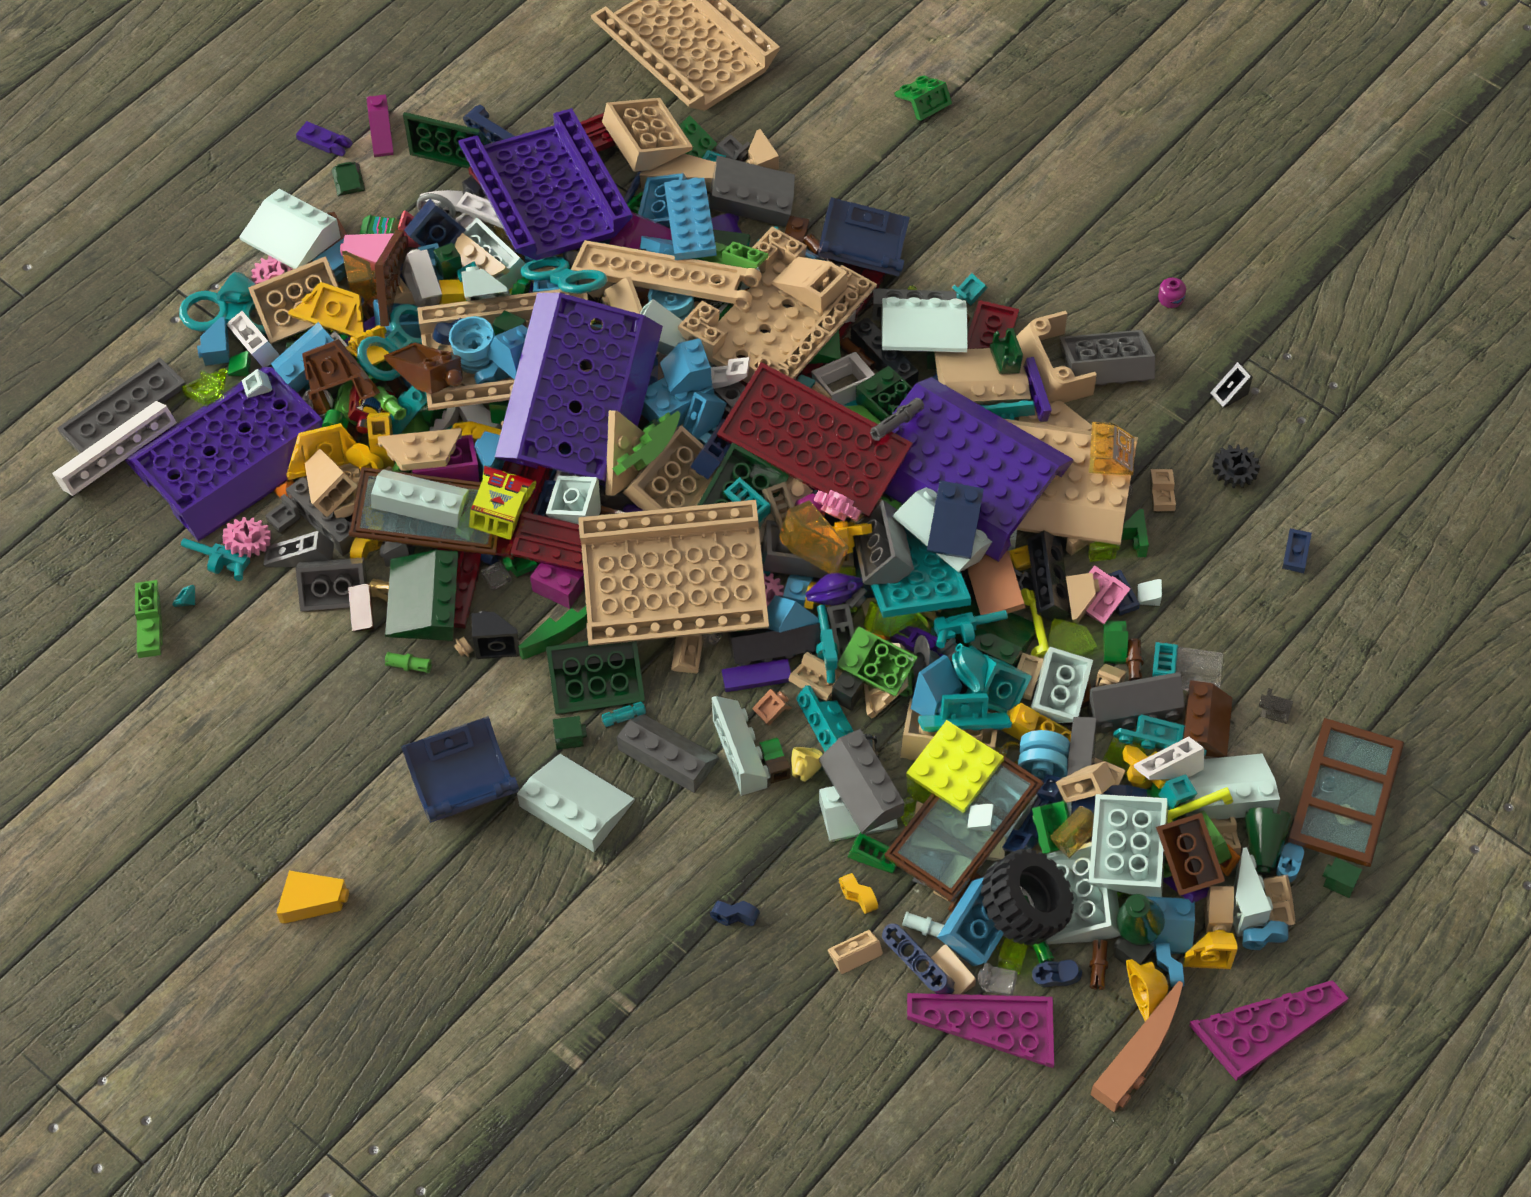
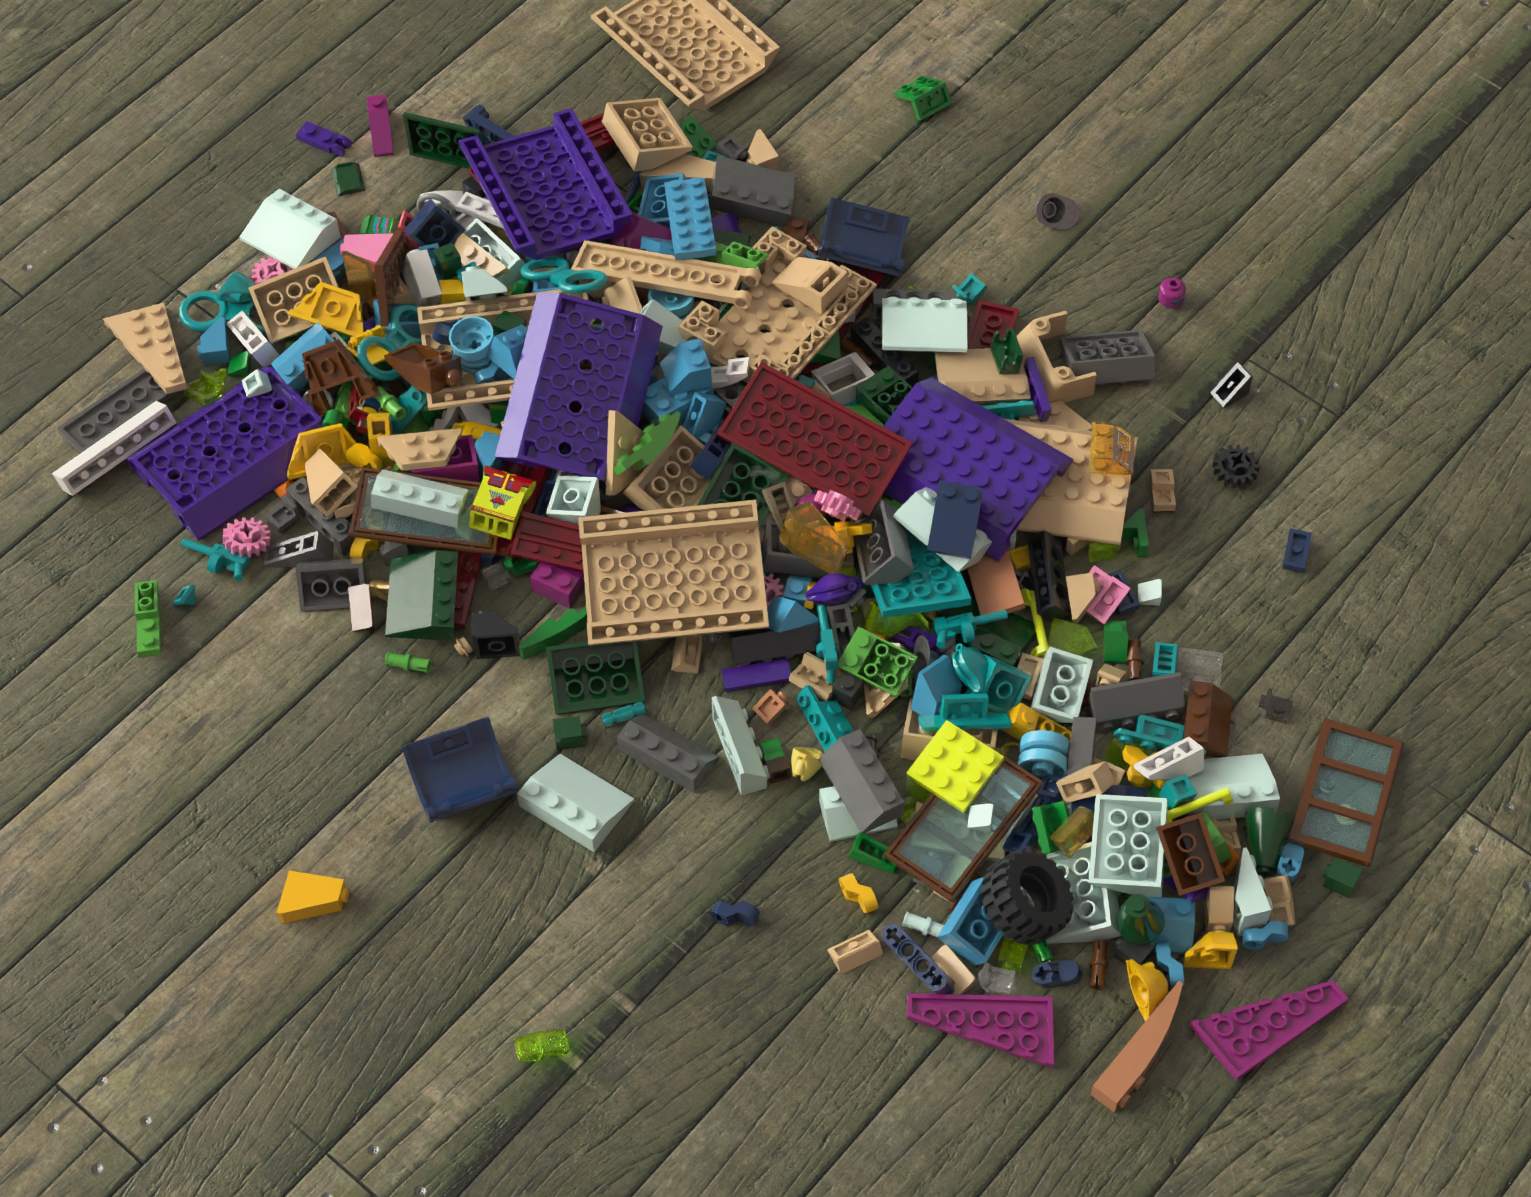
(151, 342): none -> tan wing
(538, 1044): none -> clear neon green slope
(763, 506): teal slope -> none
(903, 414): dark grey pin -> none
(1057, 211): none -> flat silver piece

